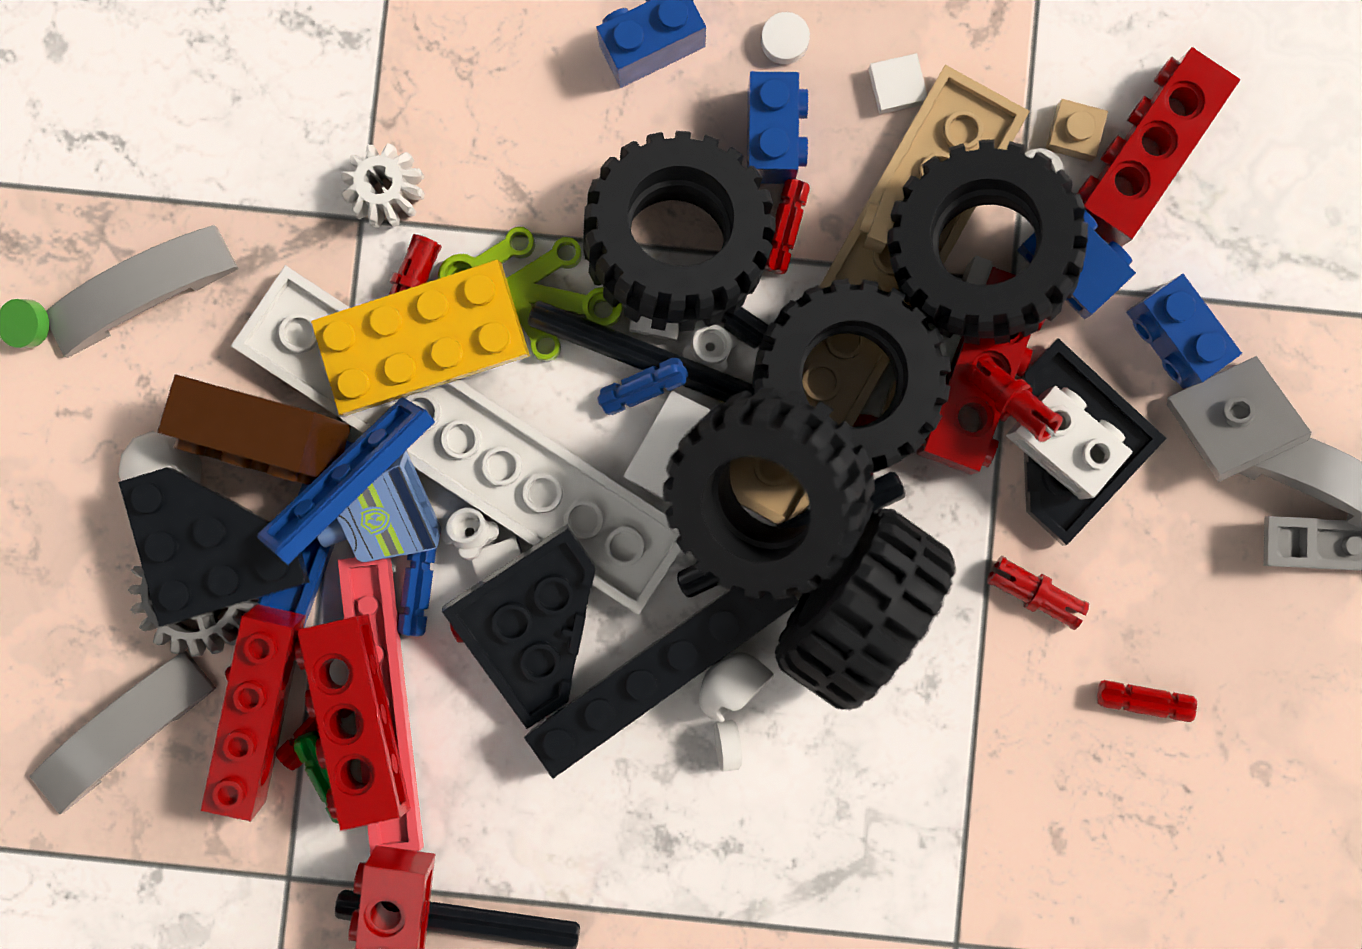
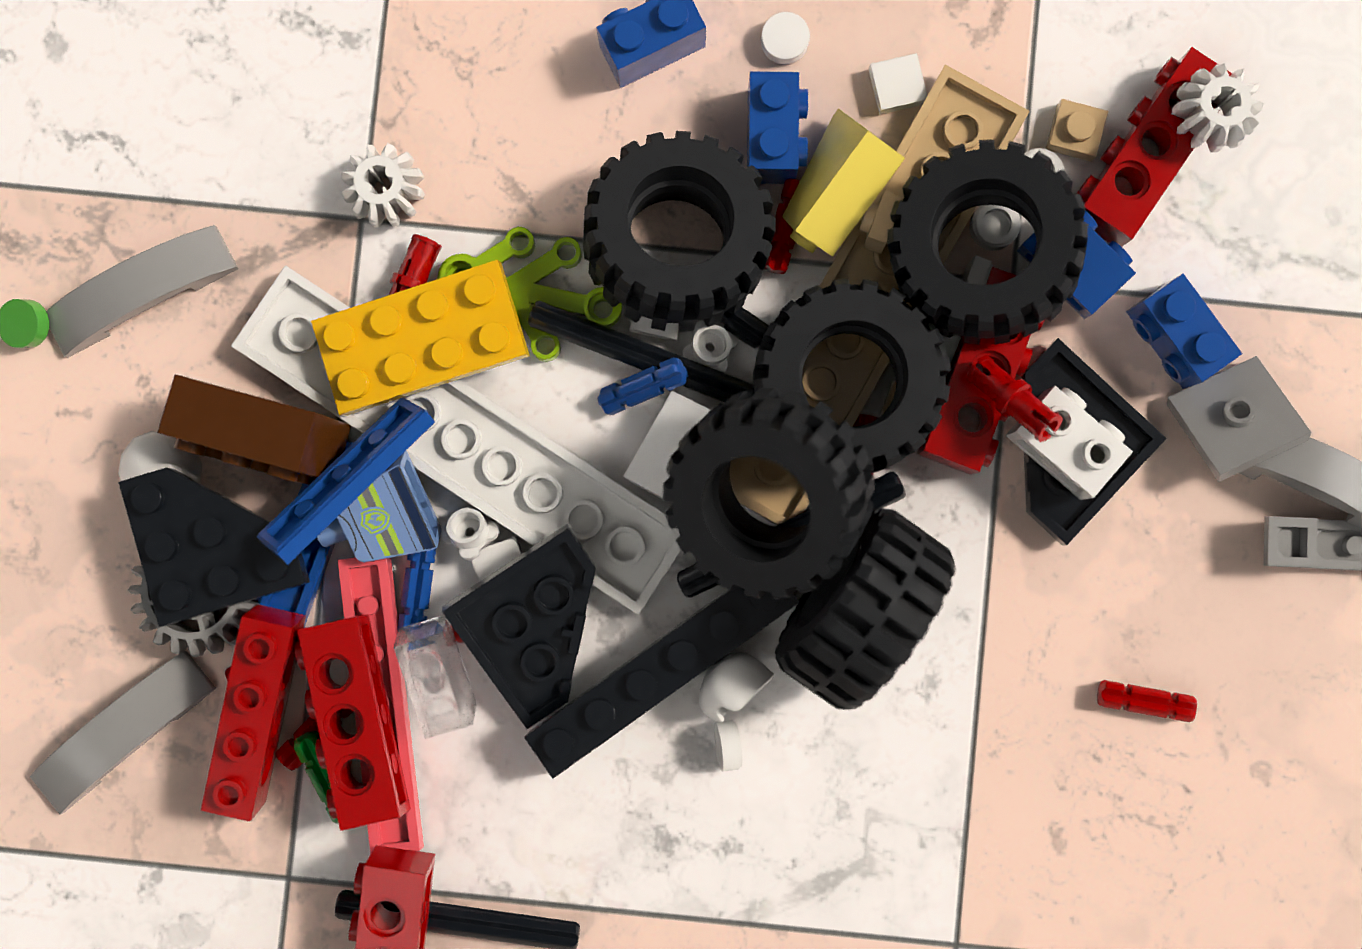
(435, 676): none -> clear brick
(839, 184): none -> light yellow slope
(994, 227): none -> white tile
(1038, 593): red pin -> none
(1230, 96): none -> white gear

